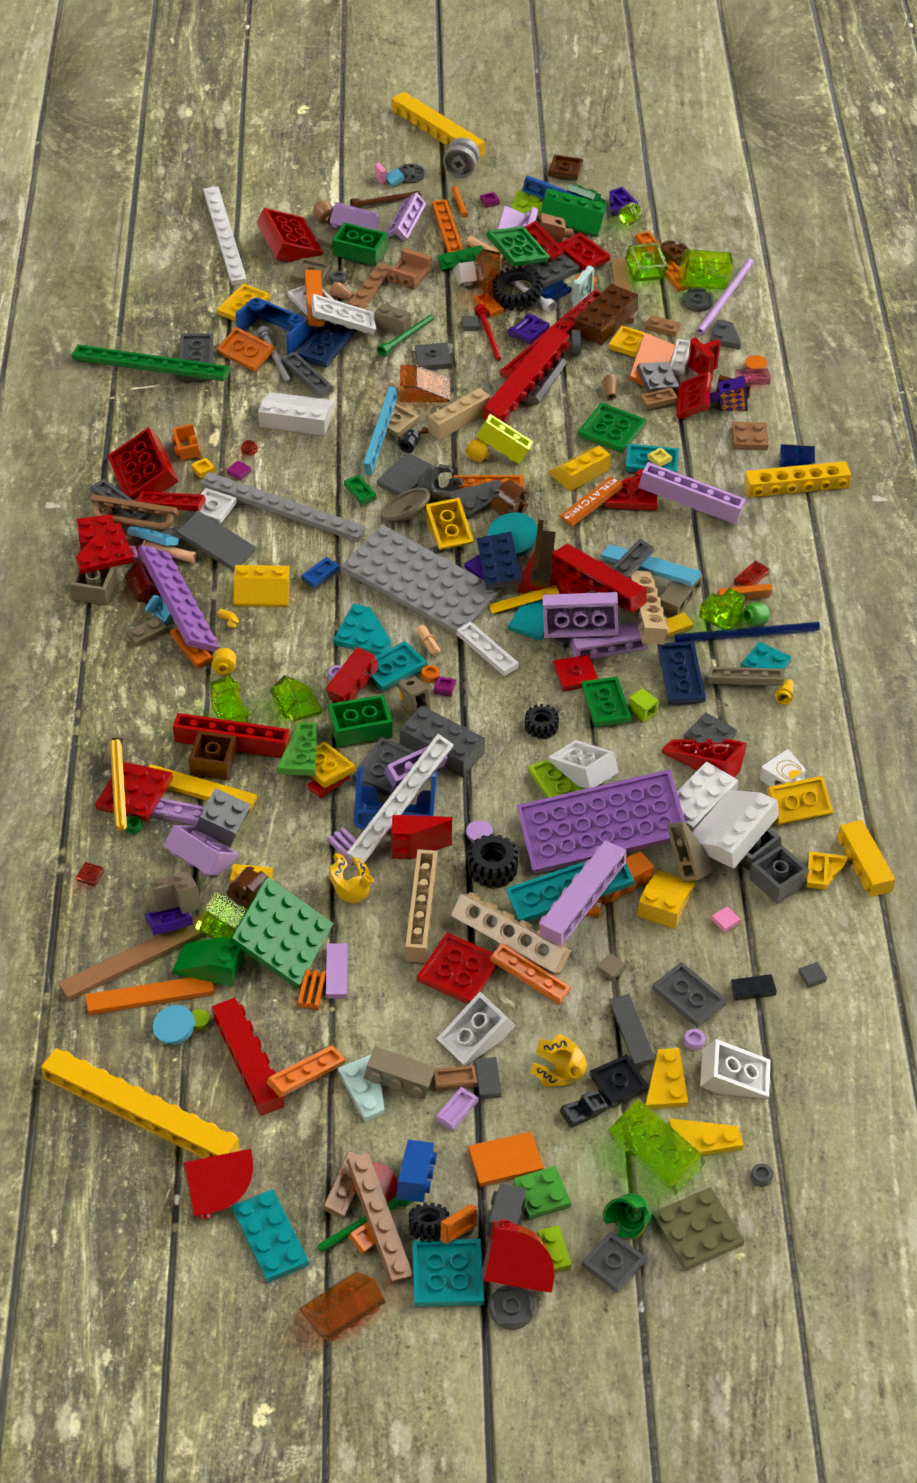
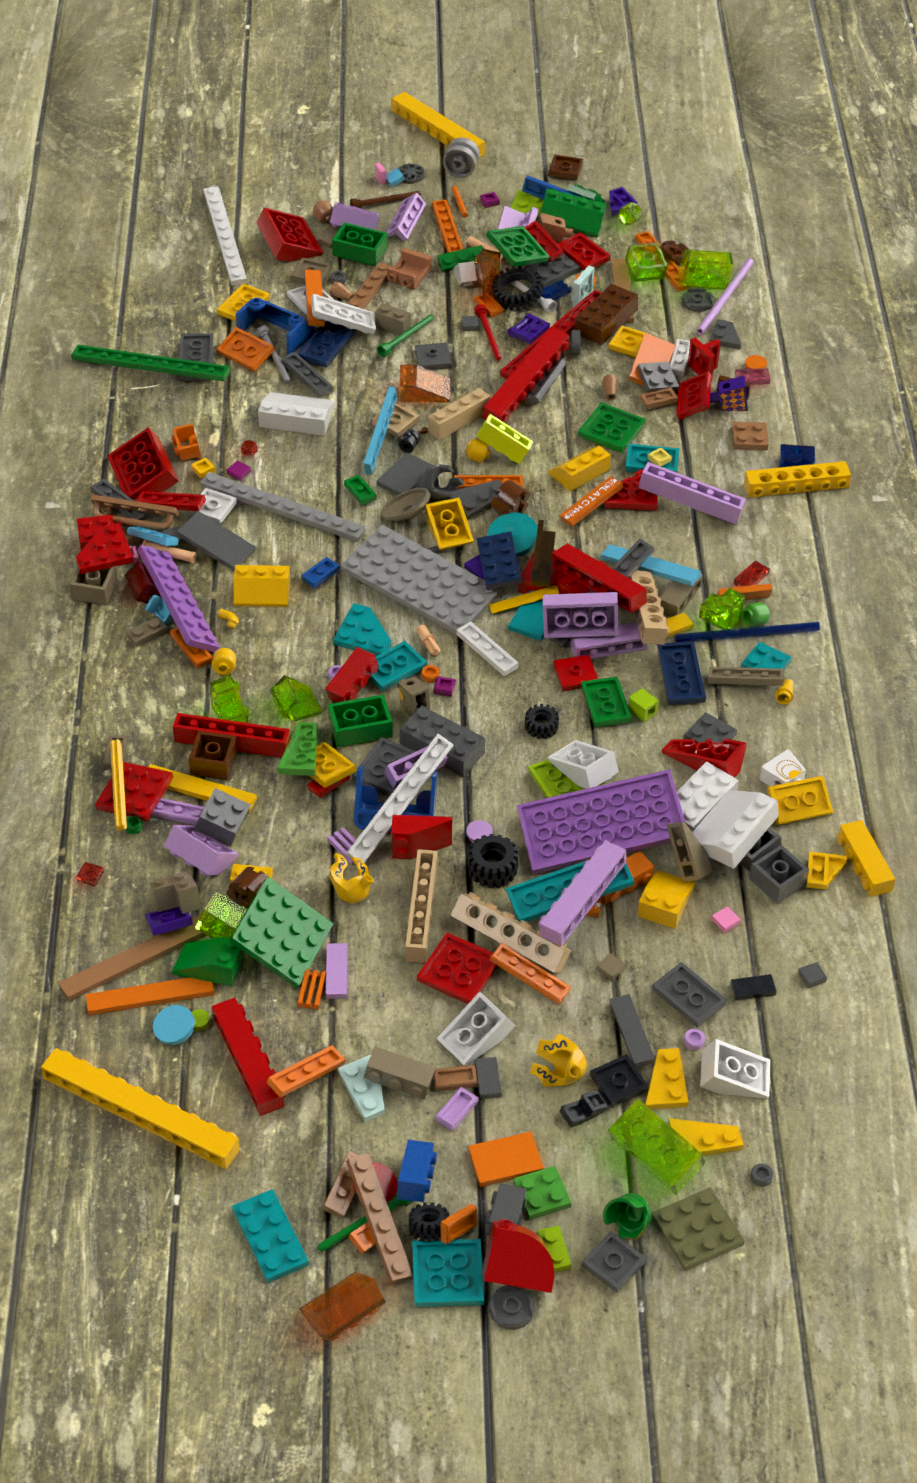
(217, 1181): red brick -> none
(663, 326): medium nougat plate -> none

